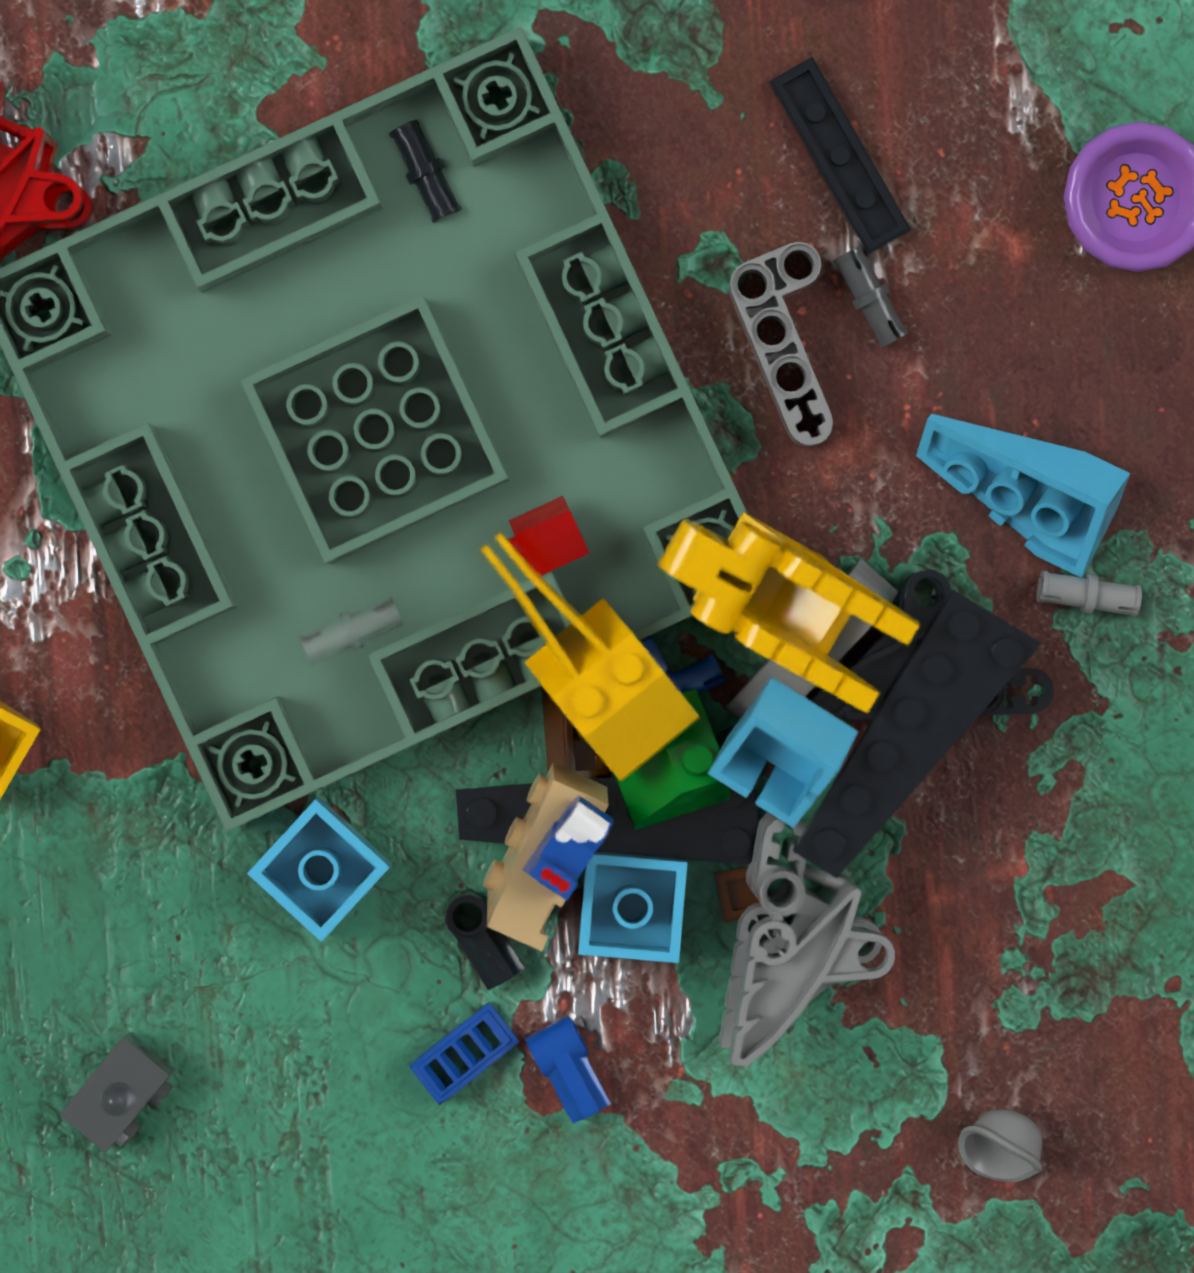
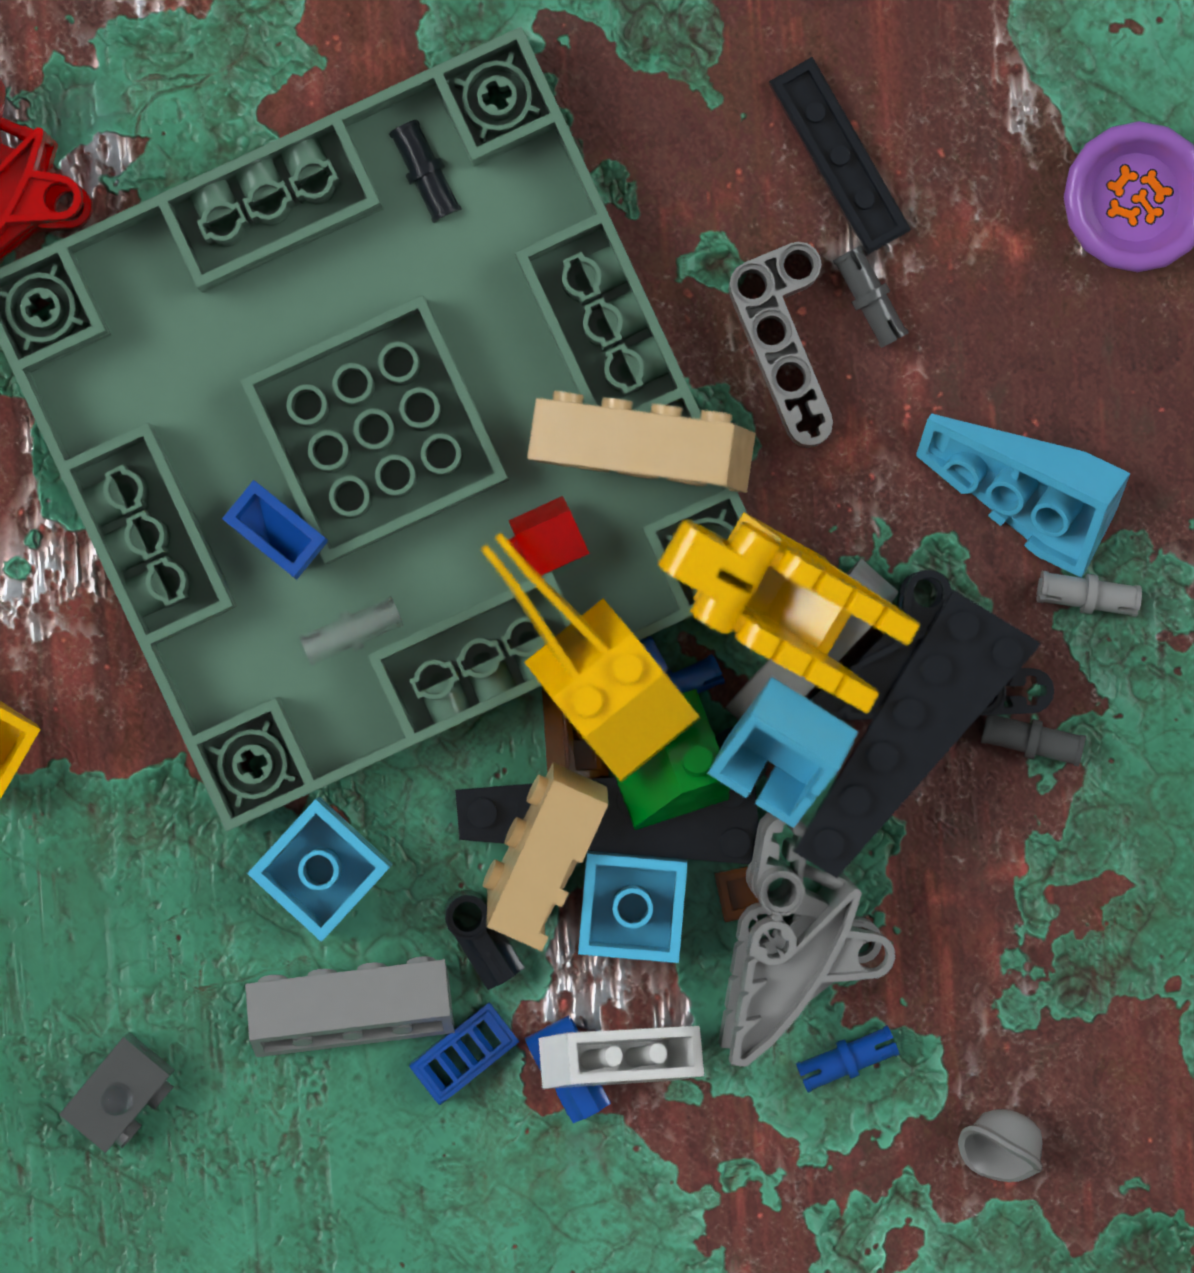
(275, 529): none -> blue slope
(349, 1007): none -> light grey brick
(569, 847): blue leg -> none
(621, 1057): none -> white brick
(641, 442): none -> tan wedge
(847, 1058): none -> blue pin
(1033, 739): none -> dark grey pin

